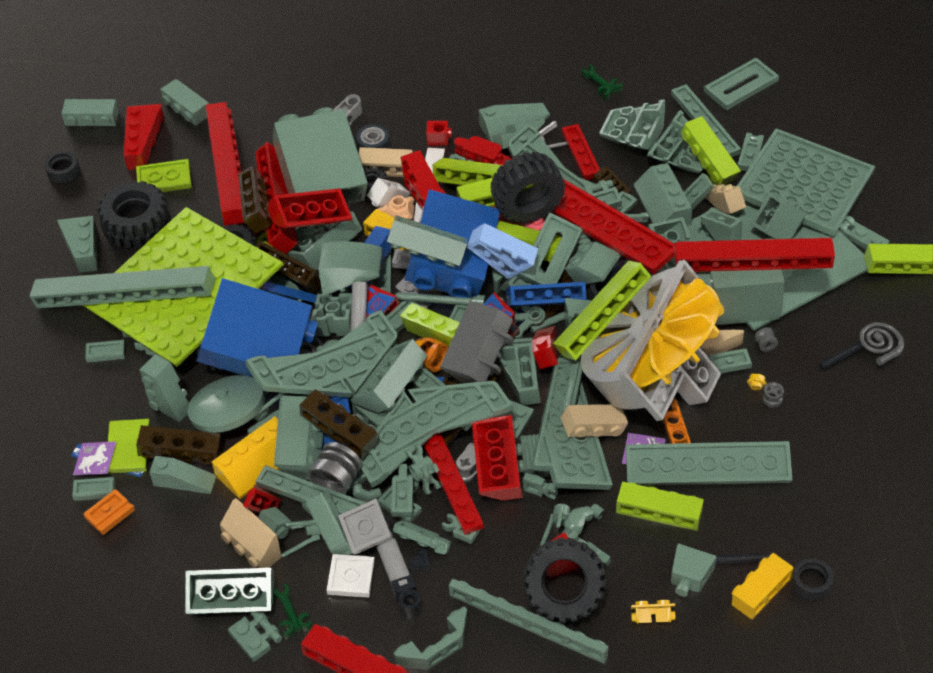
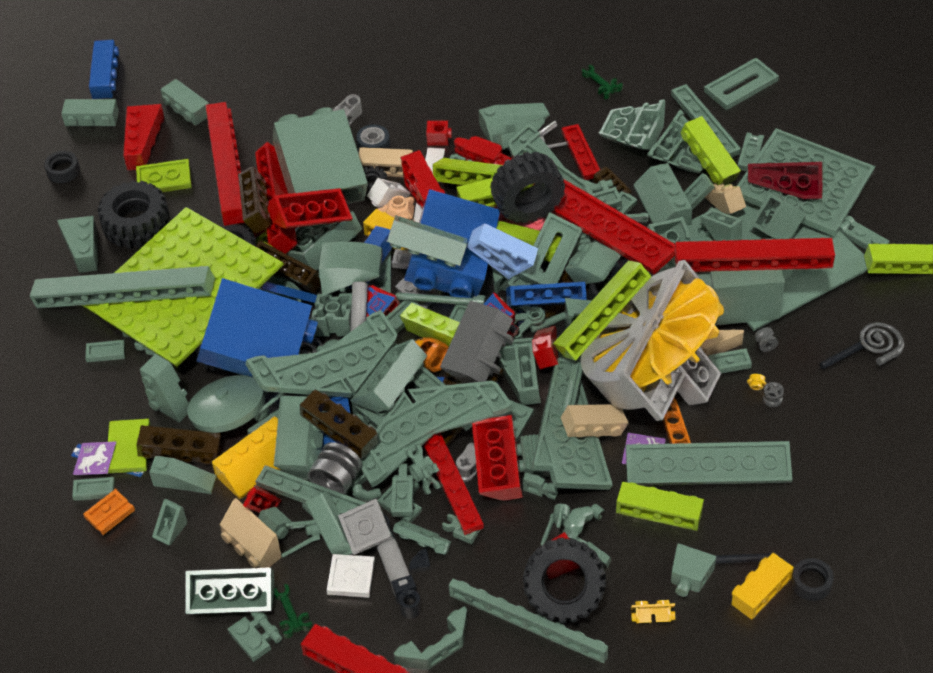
(103, 69): none -> blue brick
(169, 522): none -> sand green slope
(792, 178): none -> dark red wedge

